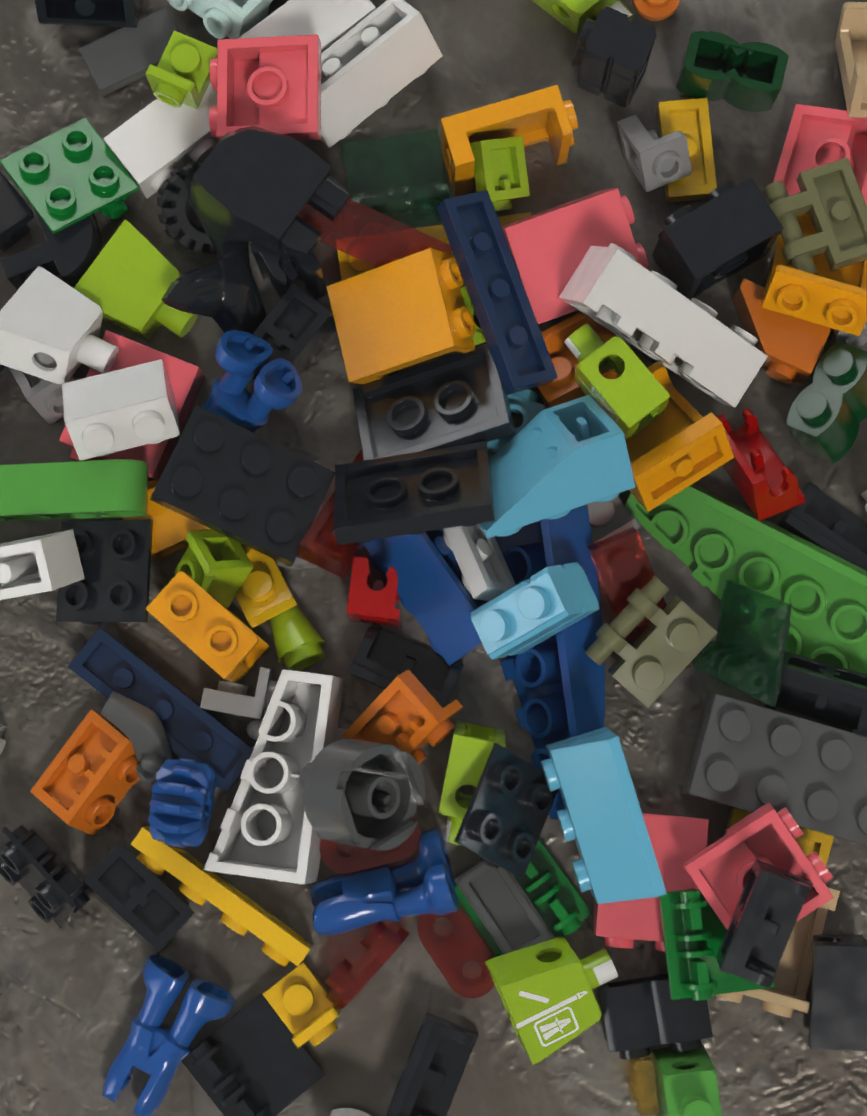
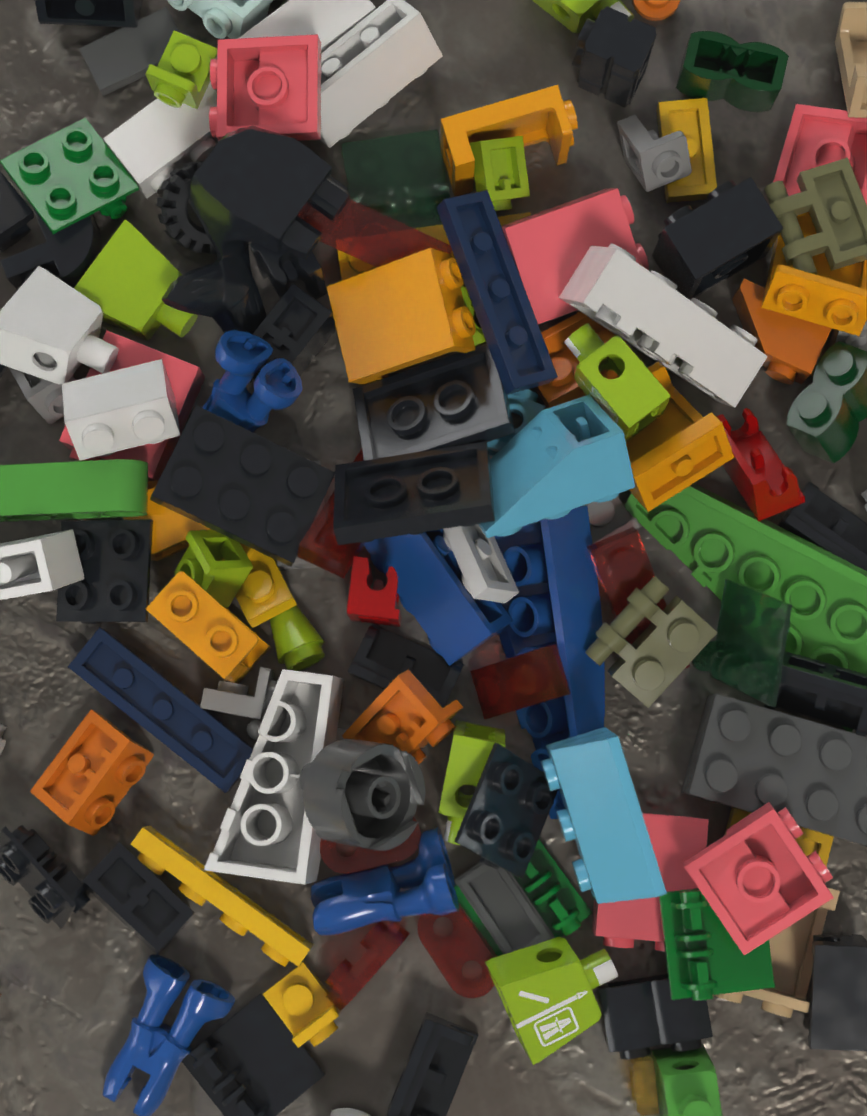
(143, 730): dark grey arm -> none
(182, 802): blue gear -> none
(520, 682): none -> clear red plate
(534, 610): medium azure brick -> none
(762, 923): black hinge -> none

